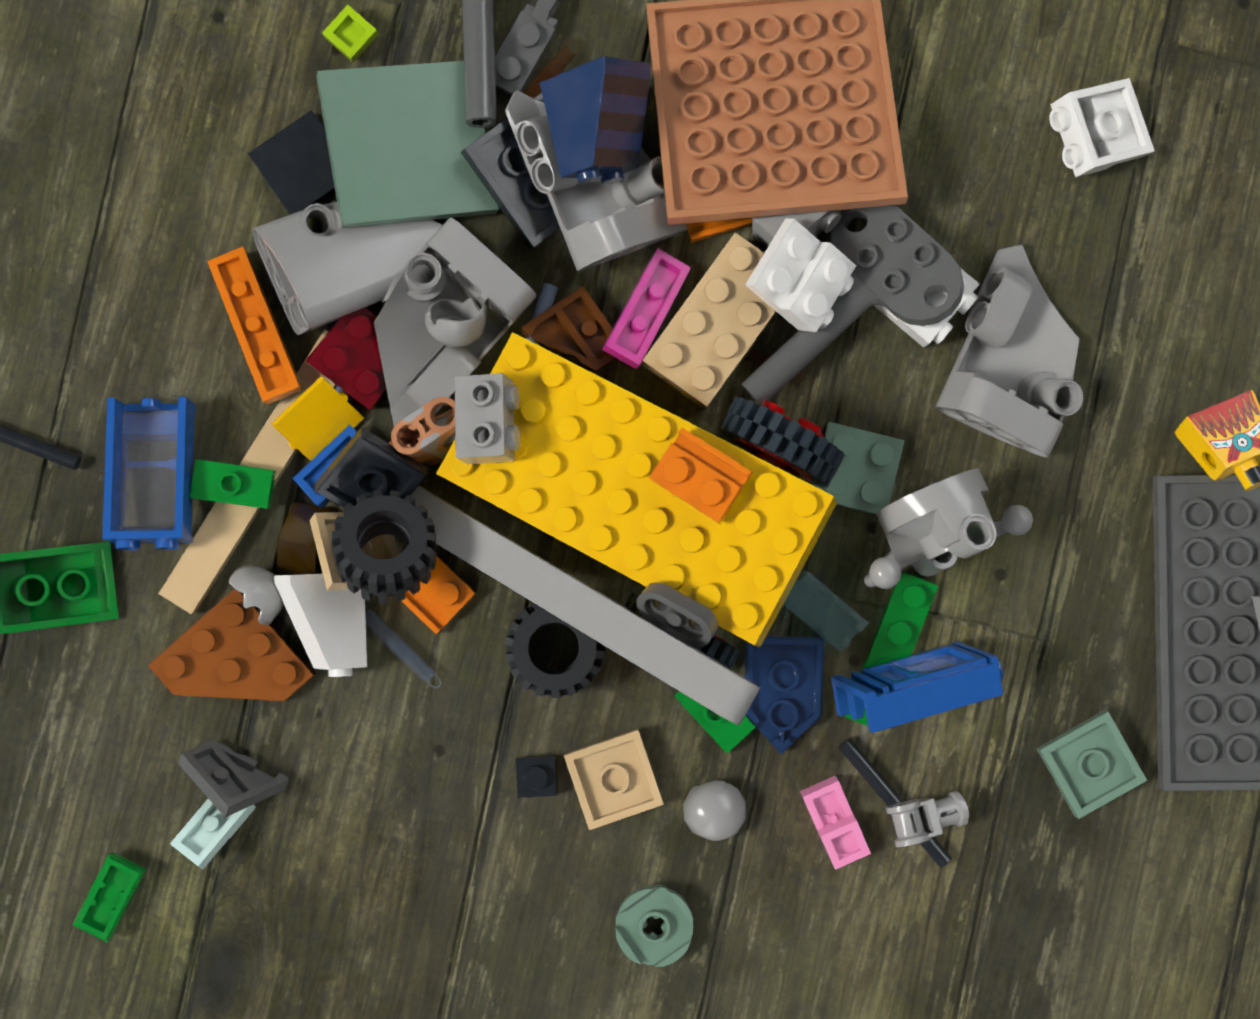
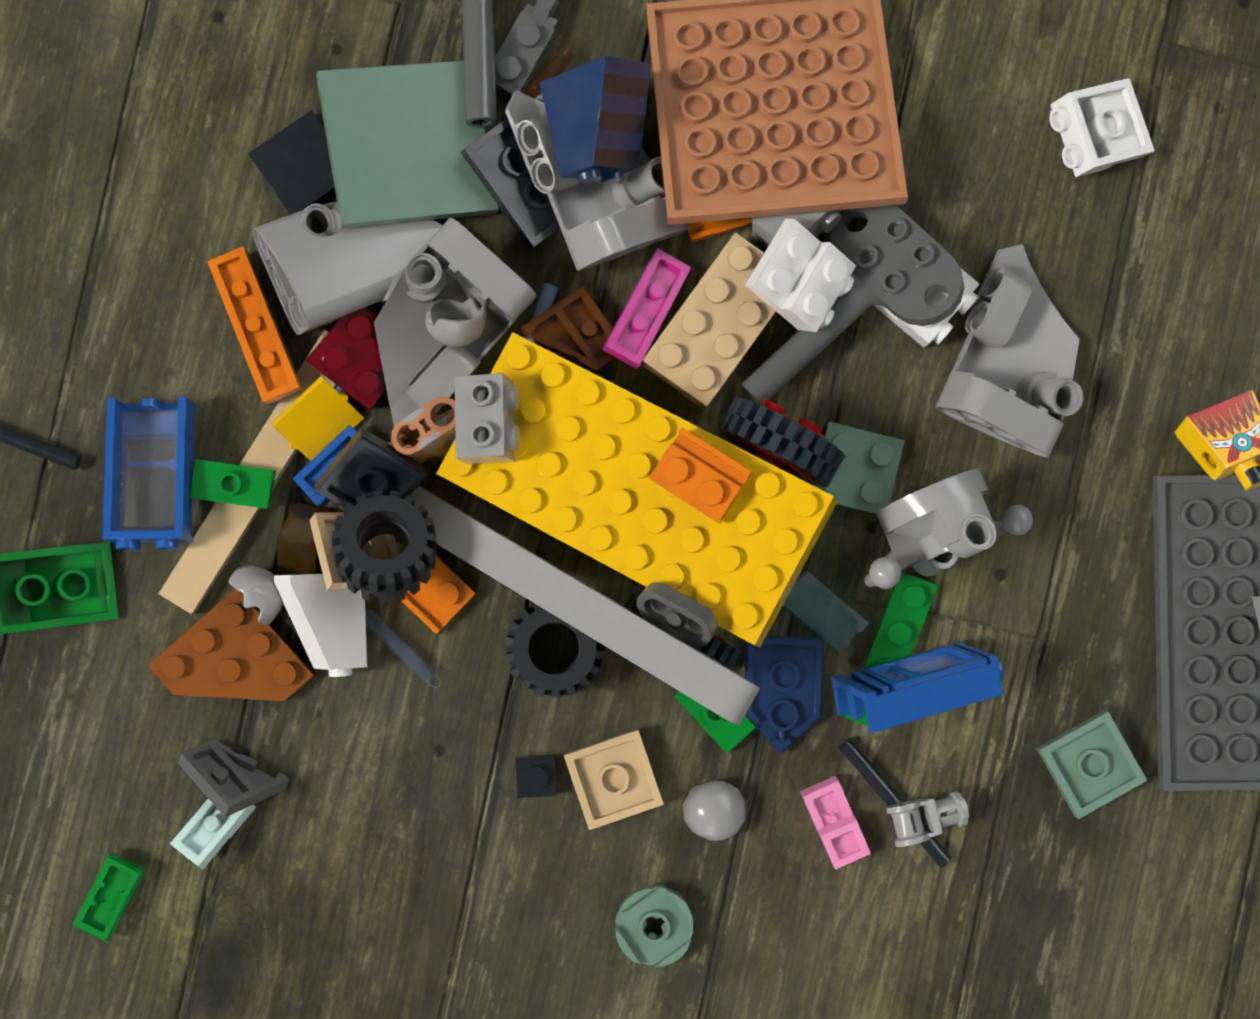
(350, 33): lime plate -> none

